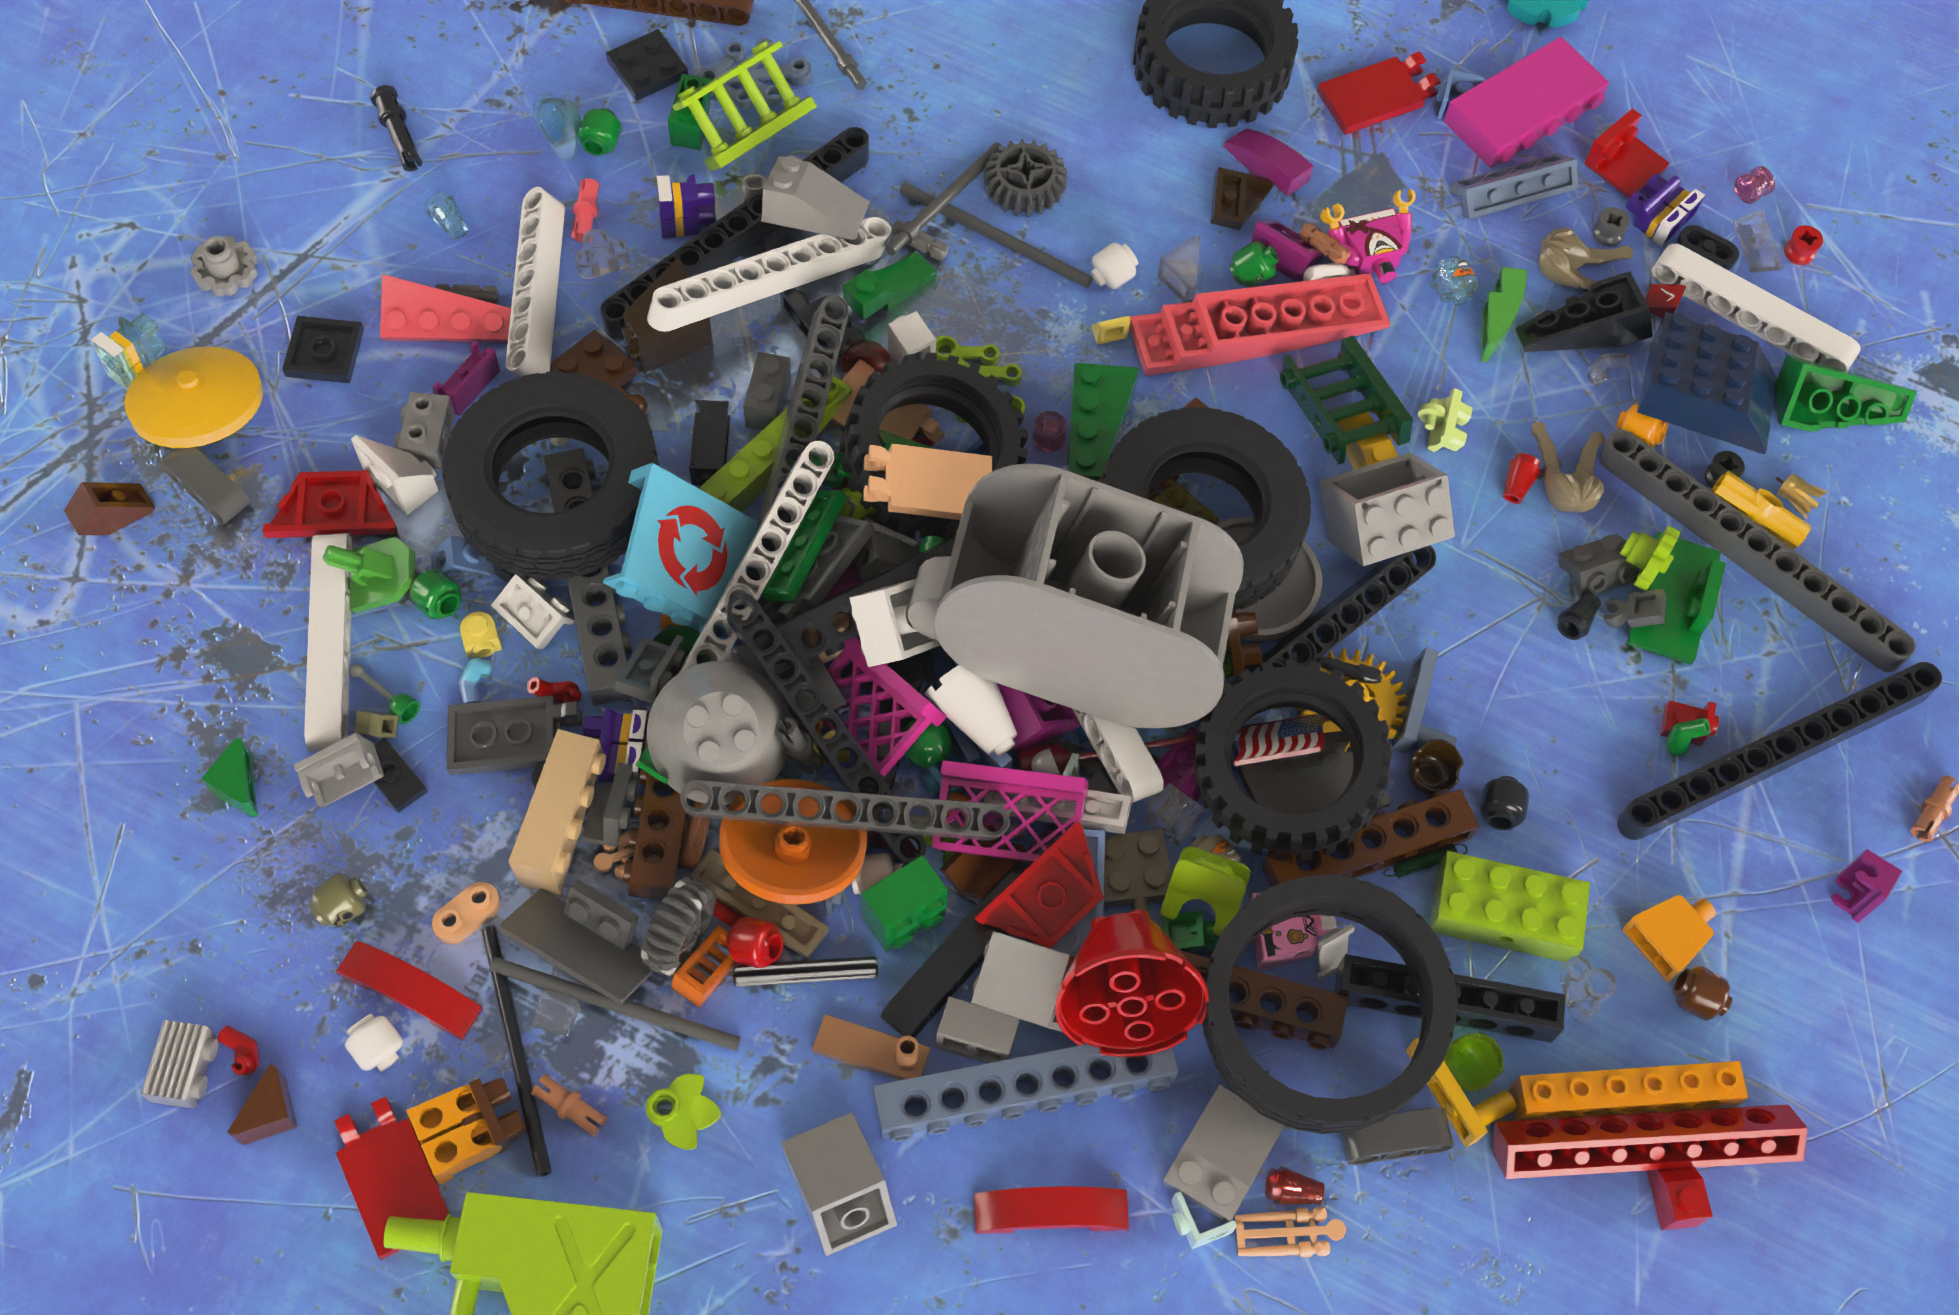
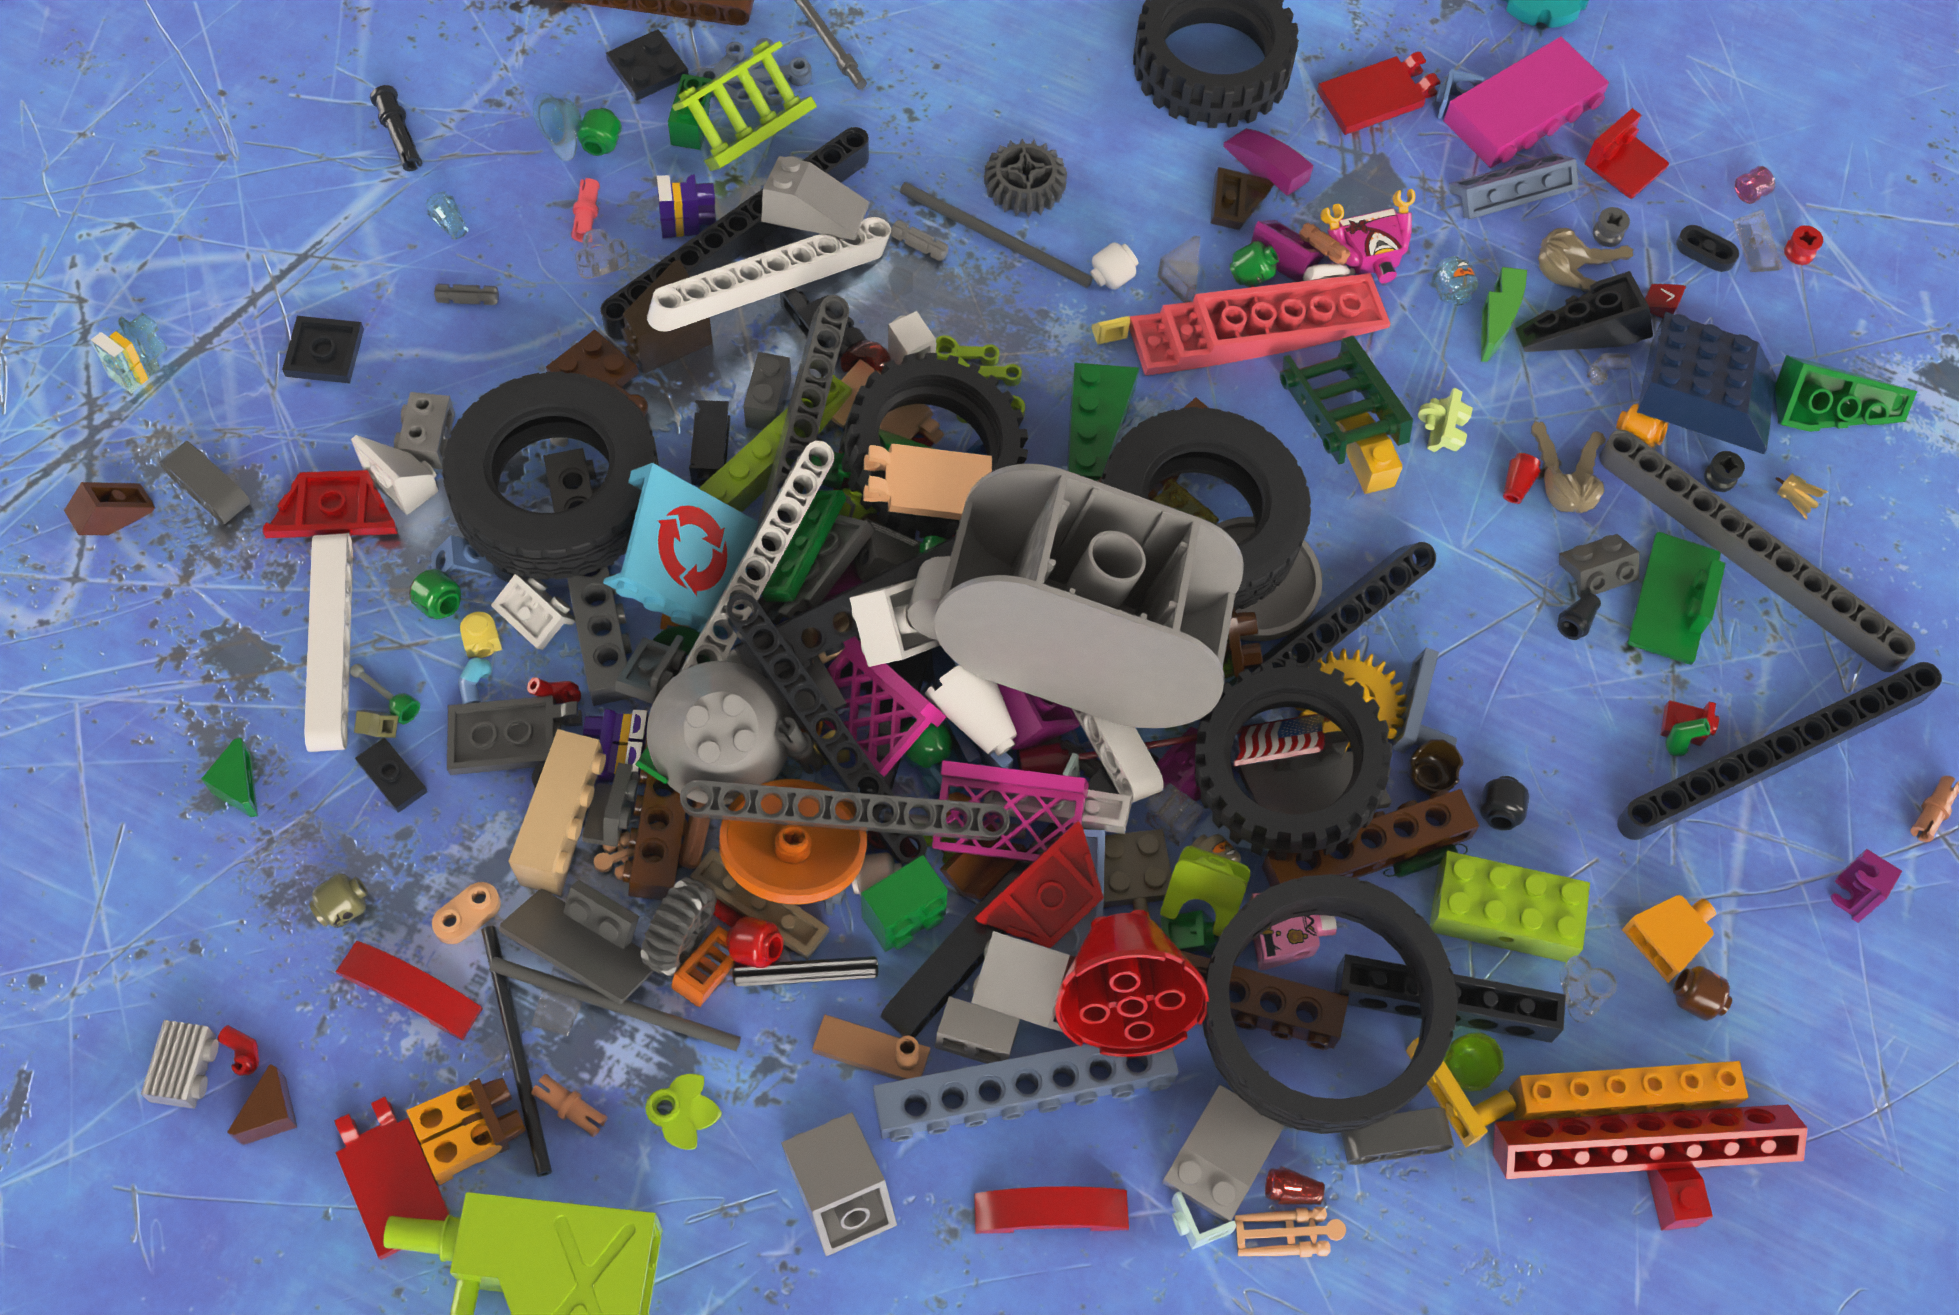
(193, 397): yellow dish -> none
(223, 265): light grey plant -> none
(339, 769): light grey hinge -> none
(373, 1043): white head -> none
(378, 572): bright green piece -> none
(431, 314): coral wing -> none
(469, 378): magenta hinge -> none
(535, 284): white beam -> none
(752, 184): light grey hinge -> none
(888, 285): green slope -> none
(911, 229): dark grey bar -> none
(1044, 763): light grey hinge -> none
(1051, 423): clear pink wheel -> none
(1332, 949): white piece -> none
(1361, 672): black piece -> none
(1387, 508): light grey container -> none
(1640, 610): dark grey plate -> none
(1649, 554): lime plant -> none
(1666, 210): dark purple hips -> none
(1754, 309): white beam -> none
(1762, 509): yellow piece -> none

